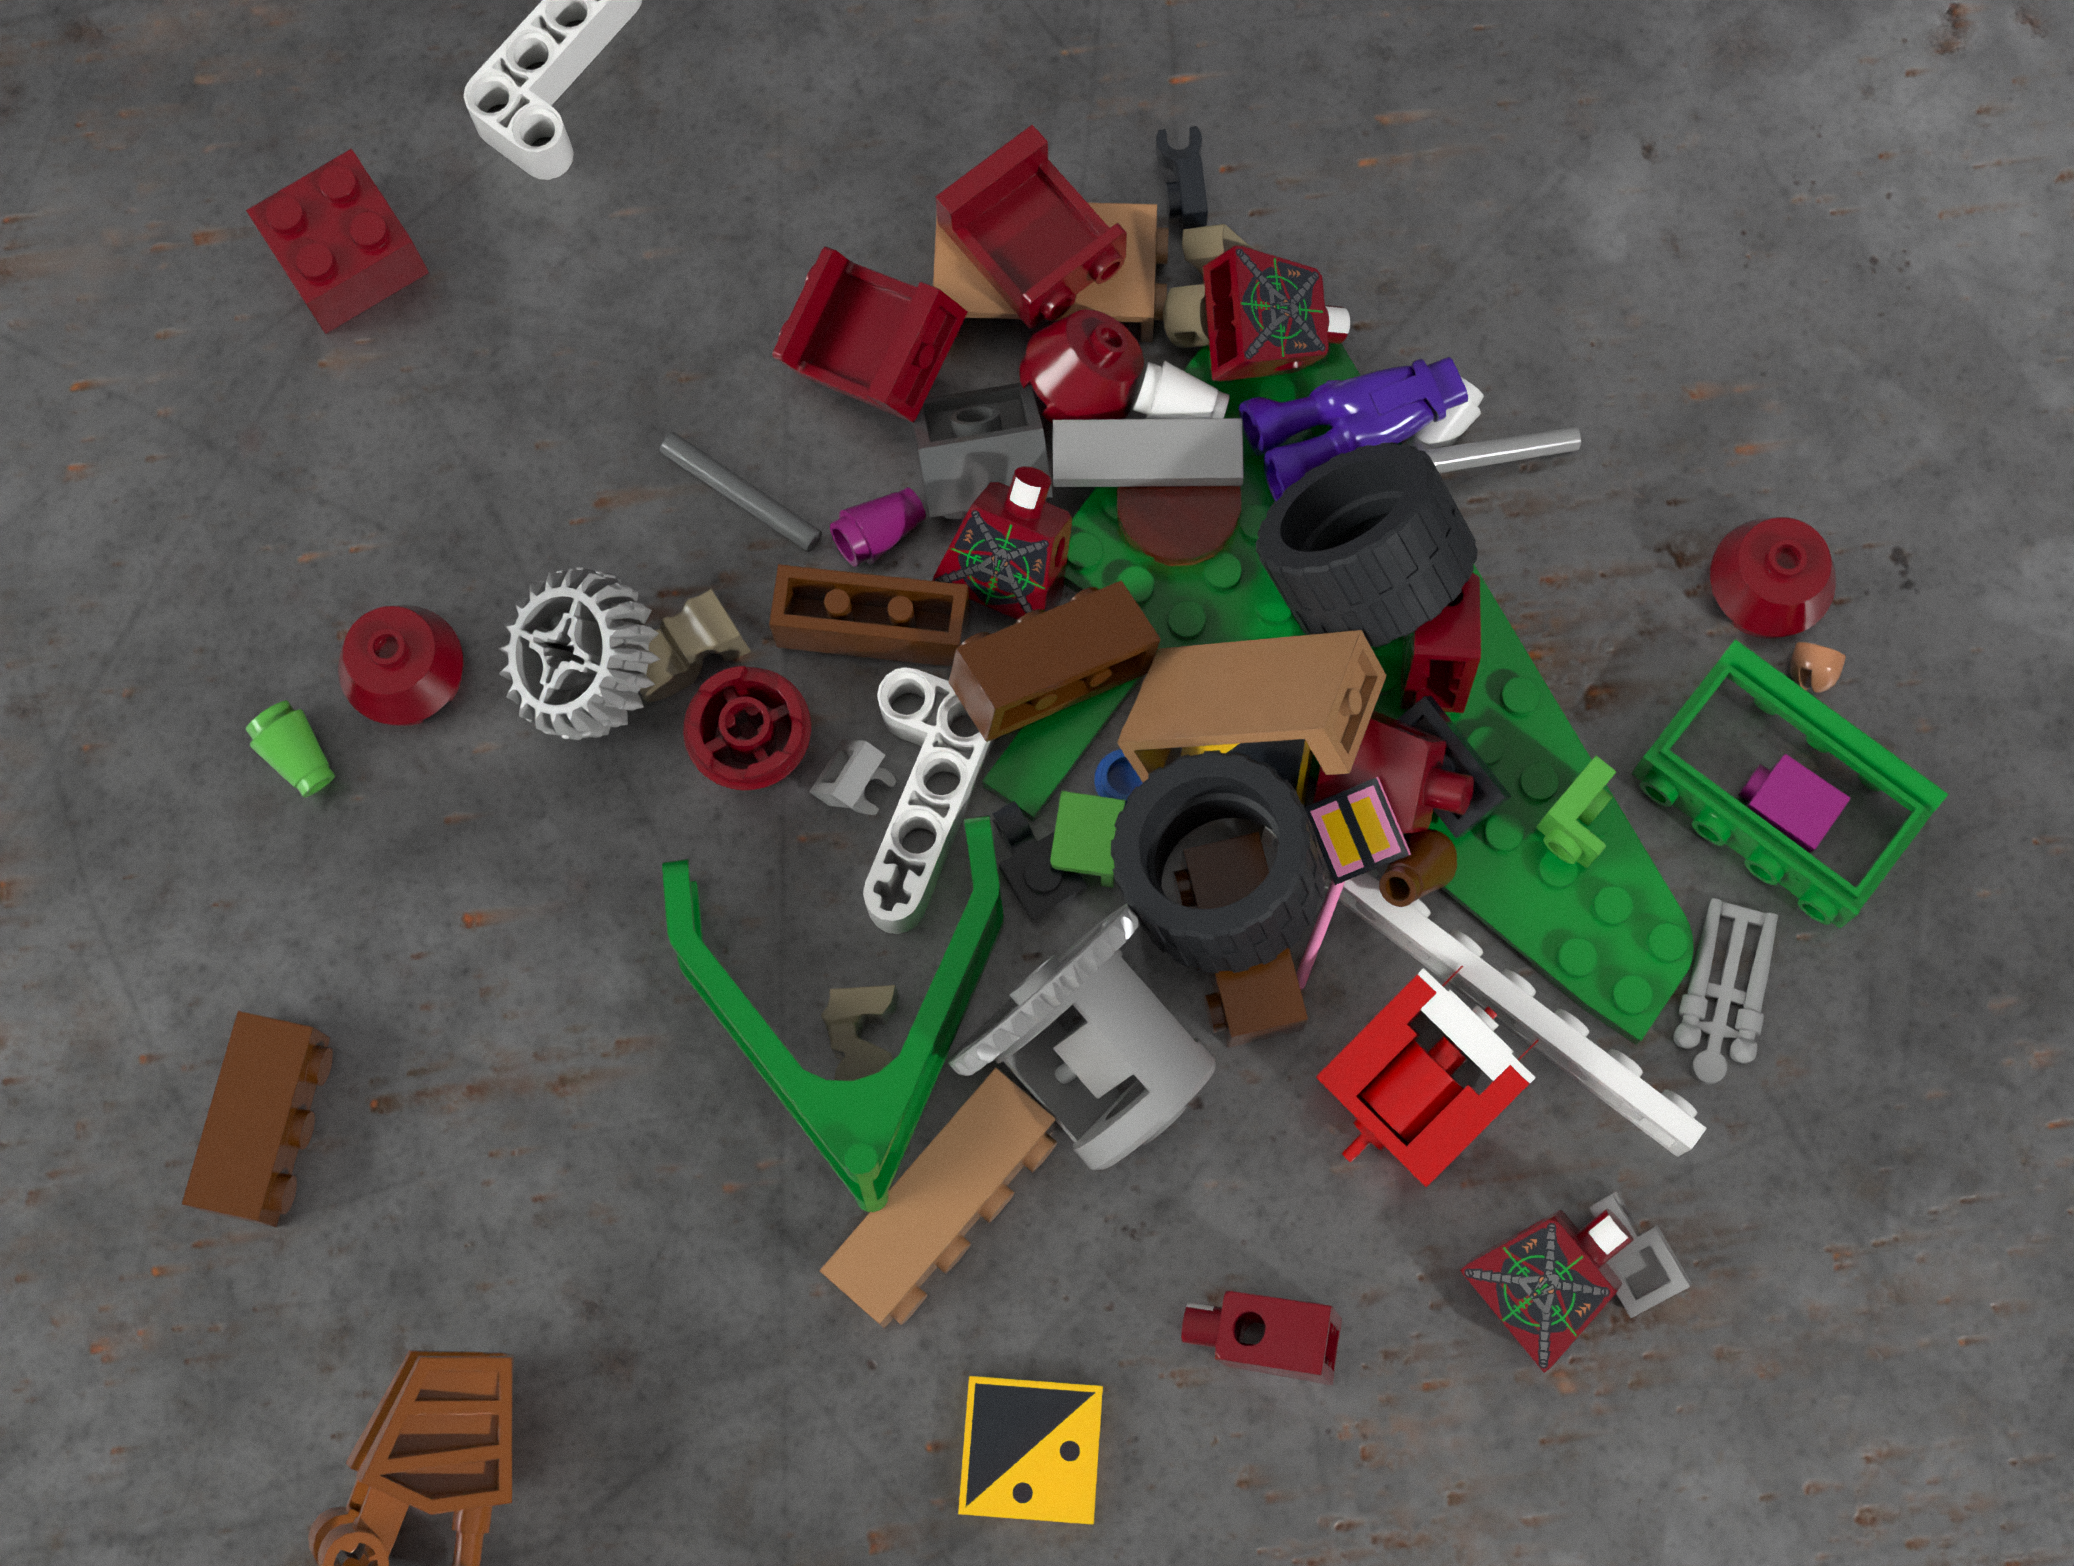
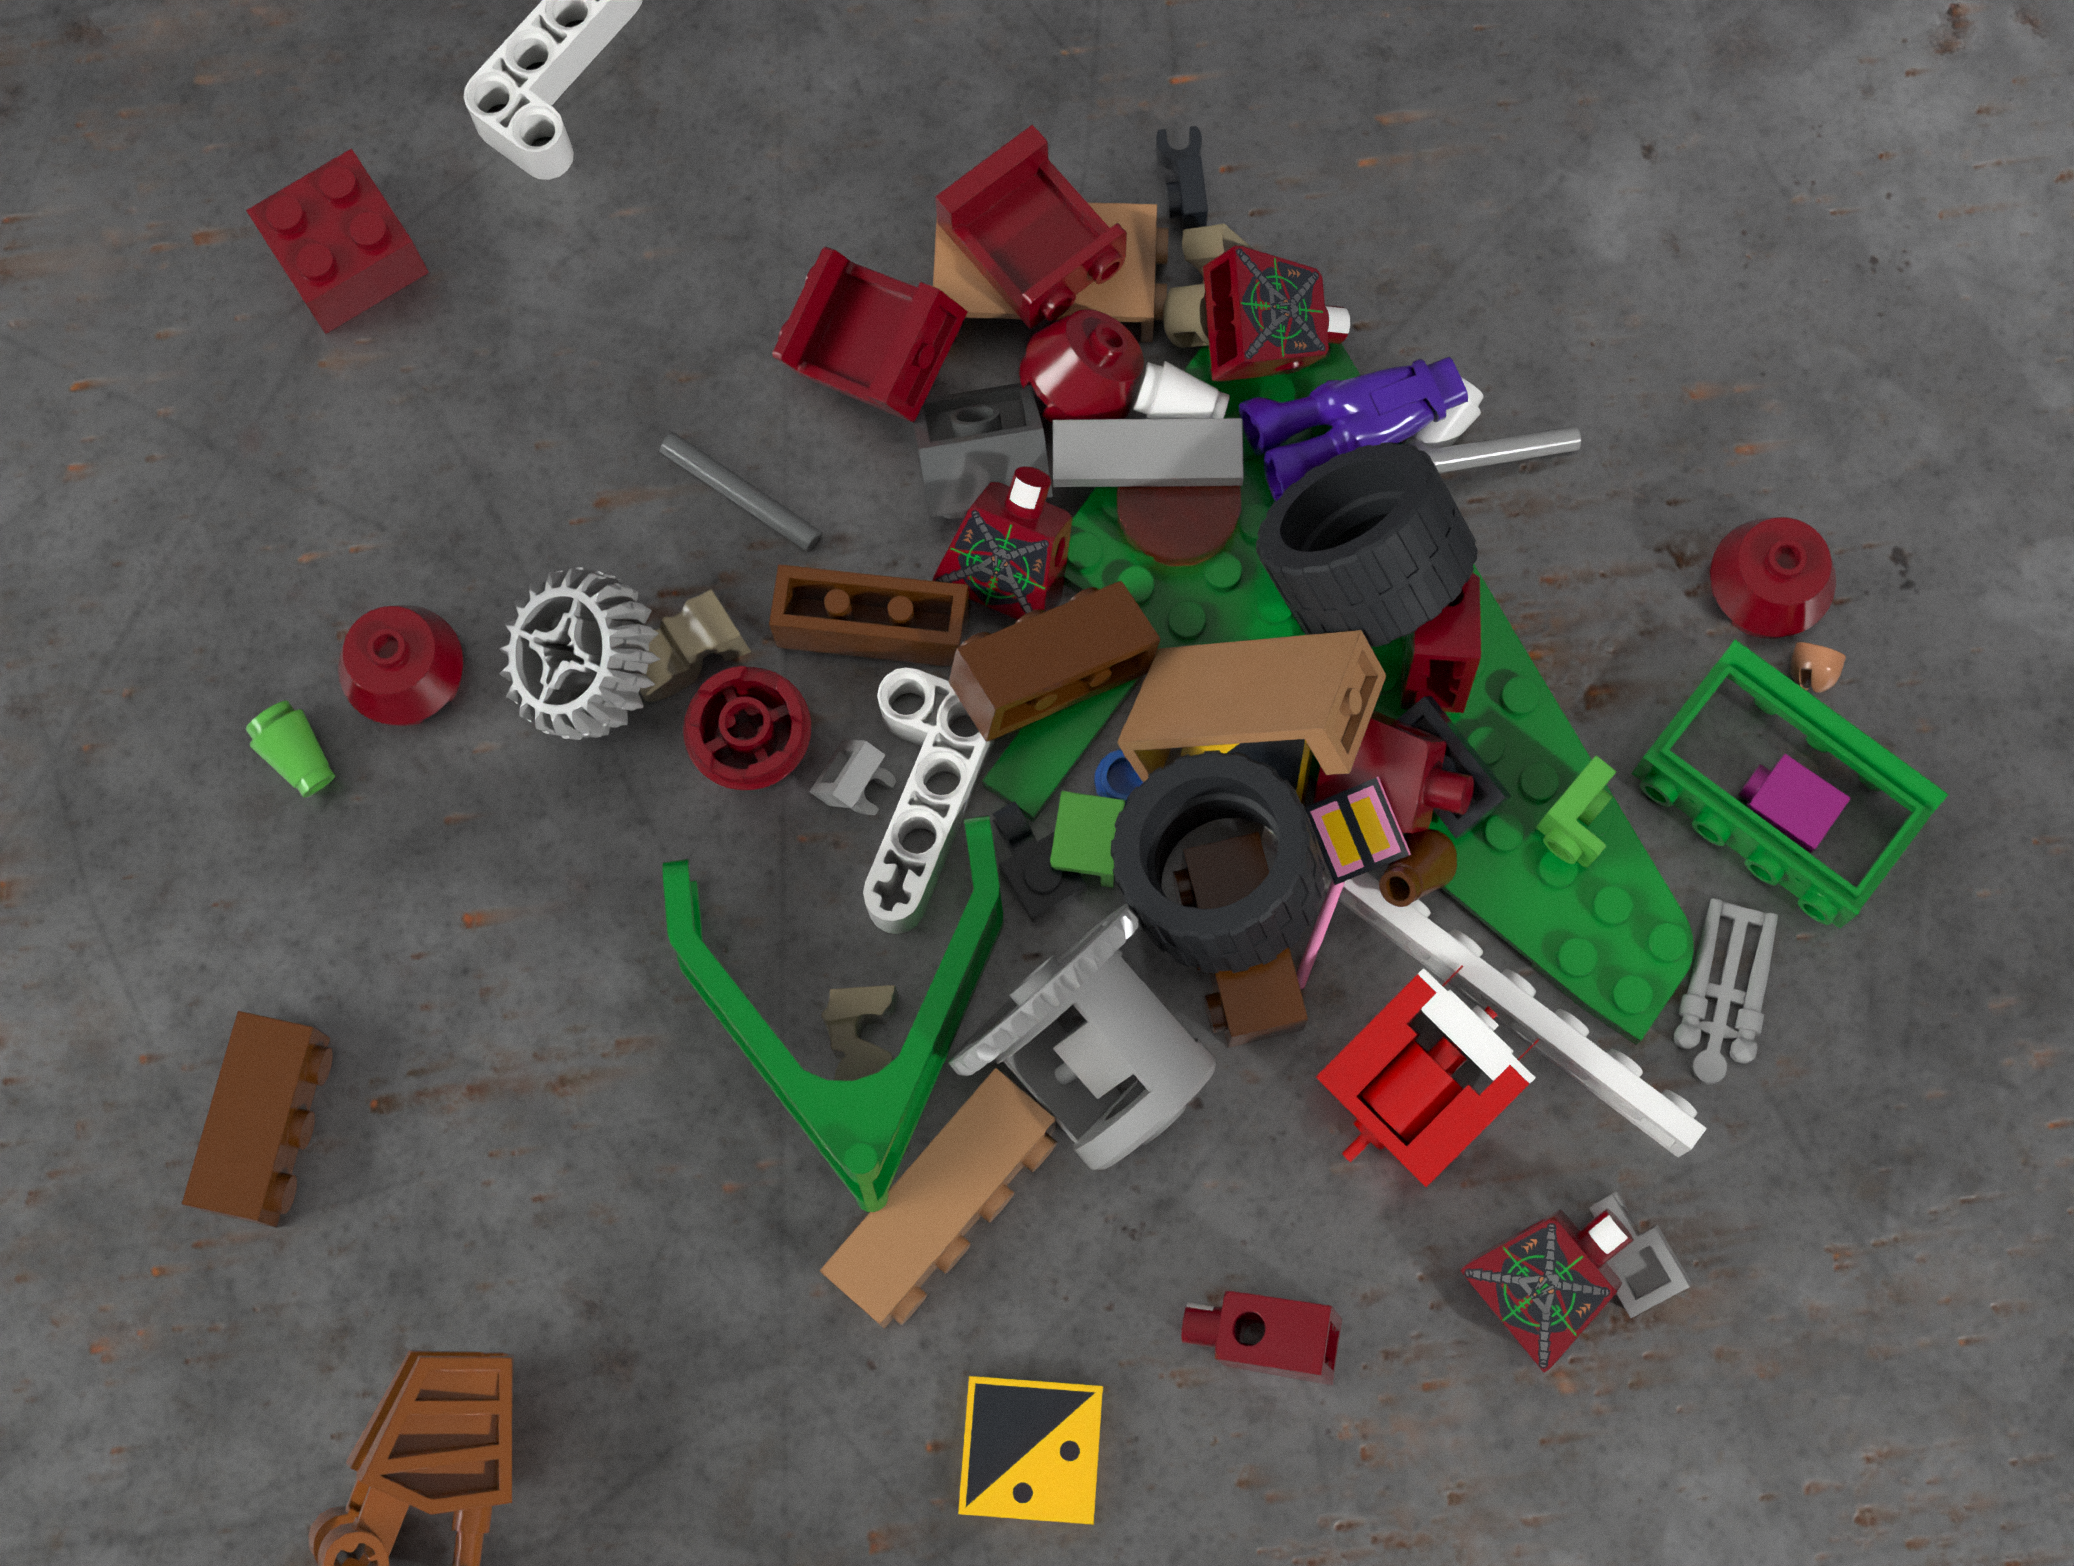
(875, 526): magenta cone -> none

